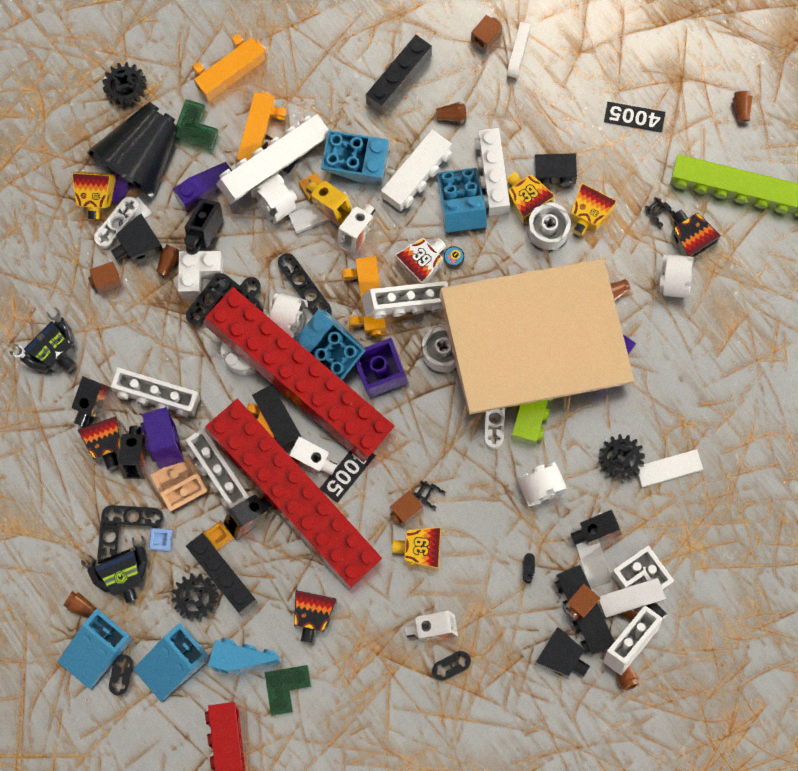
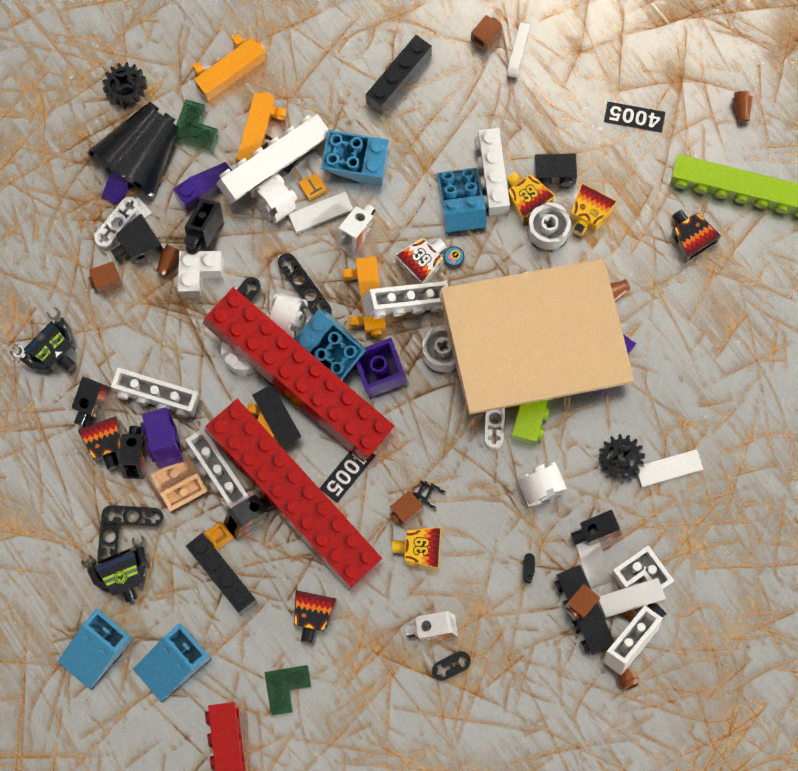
(79, 605): dark orange cone -> none
(93, 191): torso -> none
(116, 674): black beam -> none
(160, 539): light blue tile -> none
(186, 601): black gear -> none
(223, 291): black beam -> none
(237, 660): dark azure slope -> none
(302, 453): white torso -> none
(330, 201): yellow torso -> none
(417, 170): white brick -> none
(452, 112): dark orange cone -> none
(562, 655): black torso -> none
(653, 216): black piece -> none
(676, 276): white brick -> none

